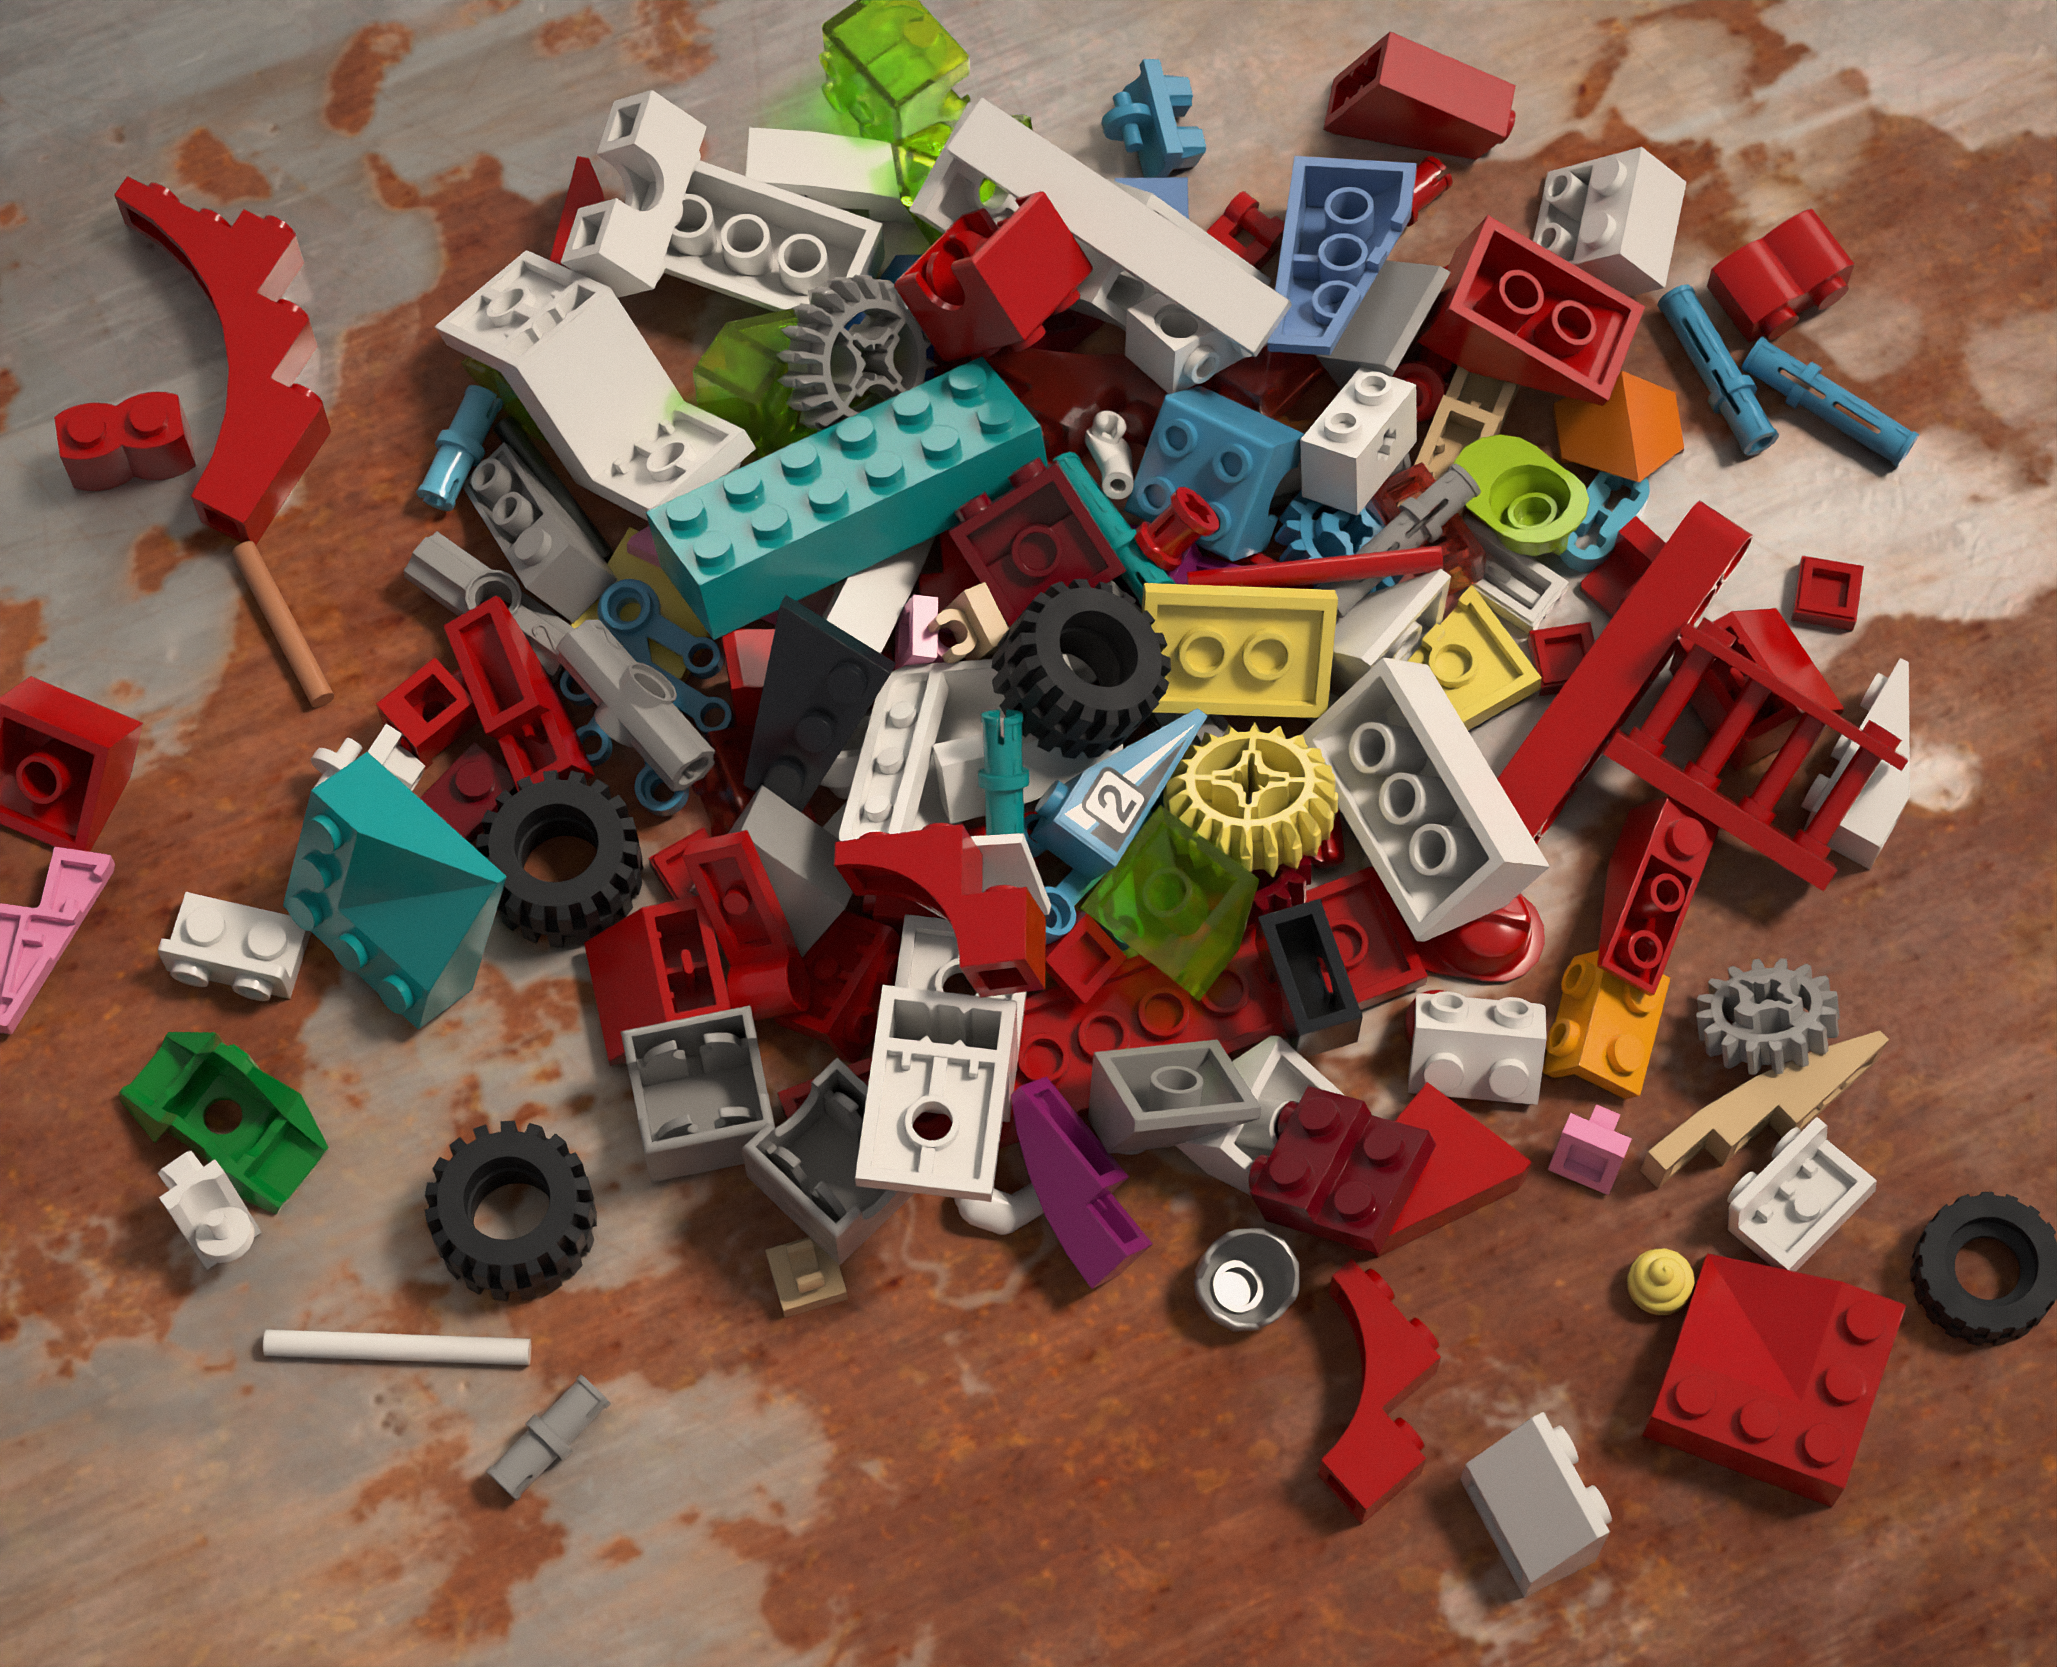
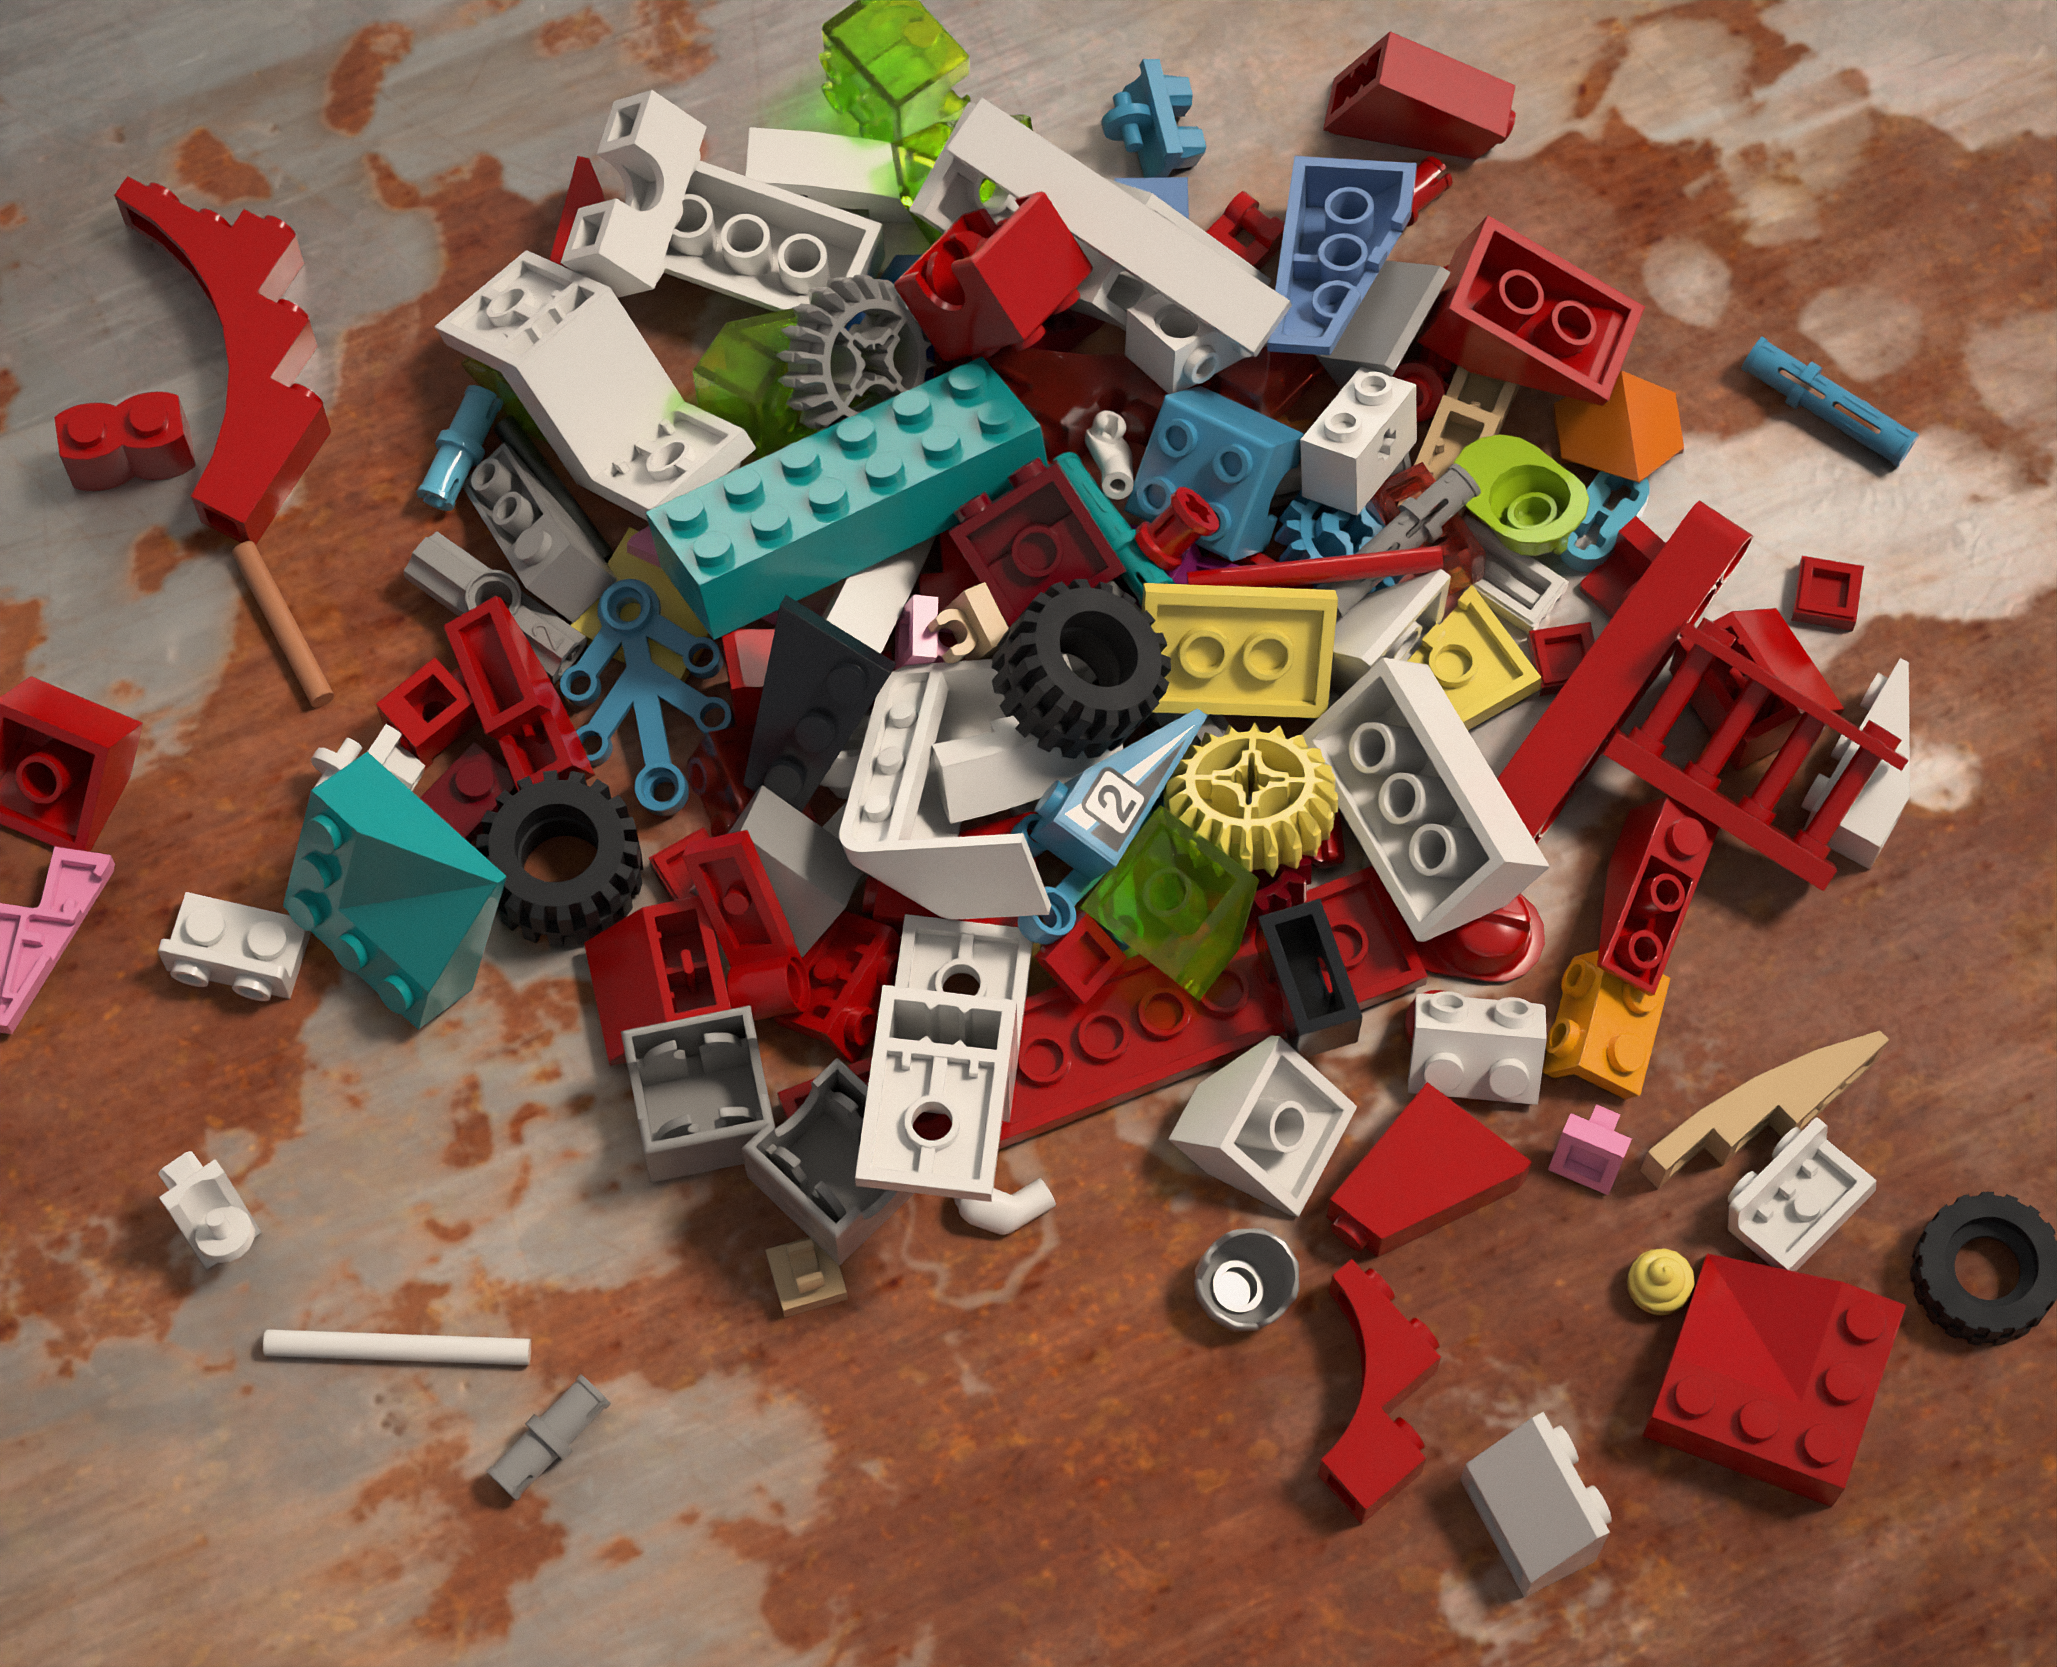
(277, 1134): green piece -> none
(500, 1161): black tyre -> none
(635, 705): light grey piece -> none
(942, 868): red arch -> none
(1003, 773): teal pin -> none
(1076, 1184): magenta slope -> none
(1166, 1095): light grey slope -> none
(1339, 1170): dark red plate -> none
(1614, 218): white slope -> none
(1729, 389): dark azure pin -> none
(1768, 1016): light grey gear -> none
(1780, 276): red brick -> none

